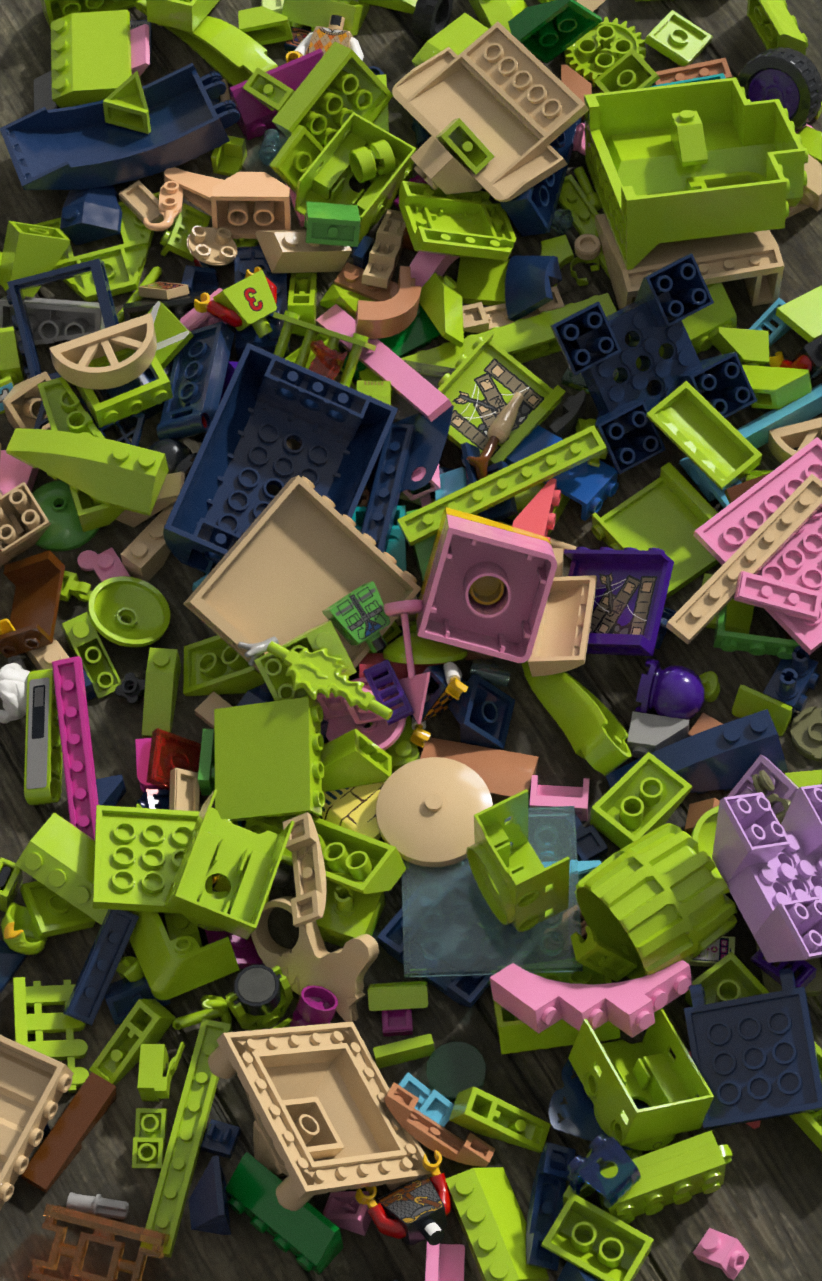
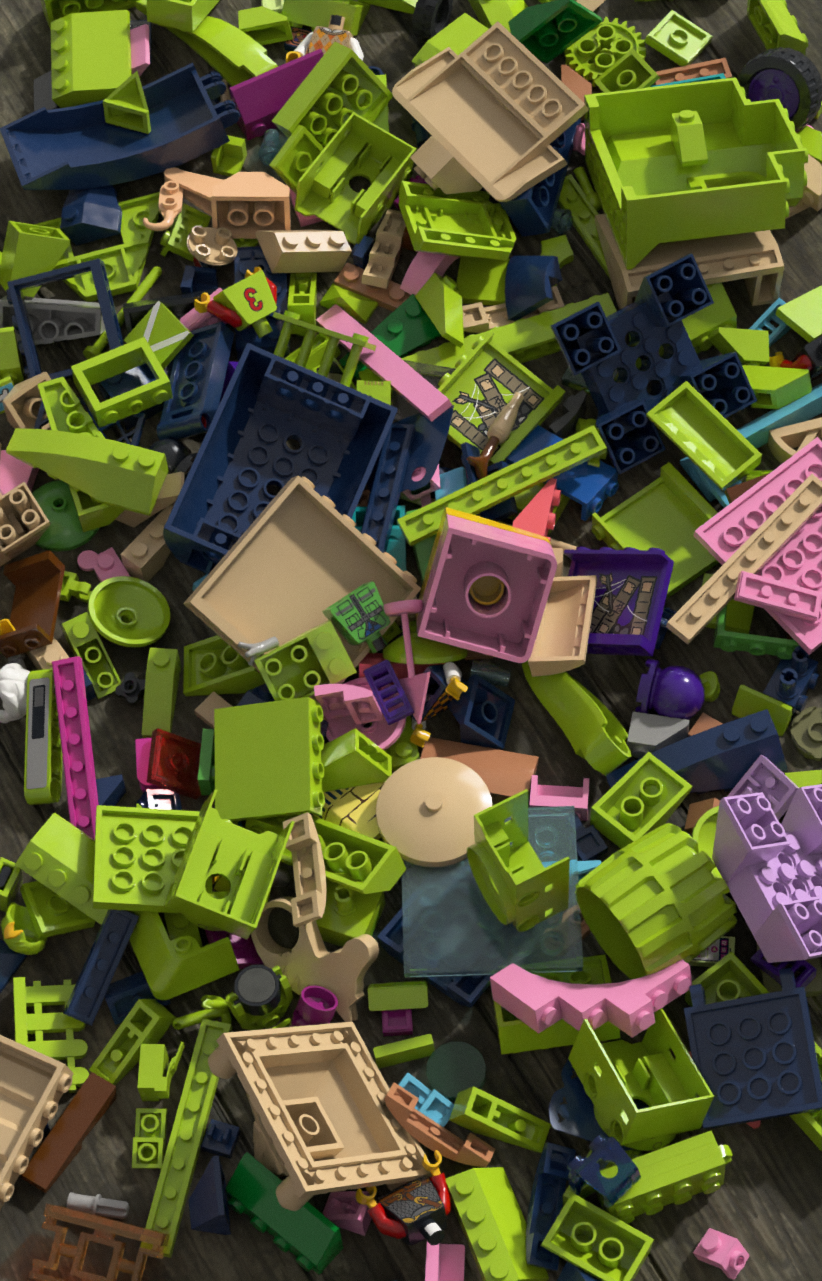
(74, 356): tan window -> none
(130, 968): lime piece -> none
(141, 202): tan tile -> none
(163, 290): tan tile -> none
(184, 790): tan tile -> none
(268, 90): lime slope -> none
(322, 674): lime piece -> none
(327, 361): clear red piece -> none
(332, 224): bright green panel -> none
(375, 160): lime wheel -> none
(392, 315): nougat arch -> none
(465, 146): lime slope -> none
(581, 282): lime piece -> none
(587, 247): tan tile -> none
(602, 957): lime hinge -> none
(763, 783): olive piece -> none

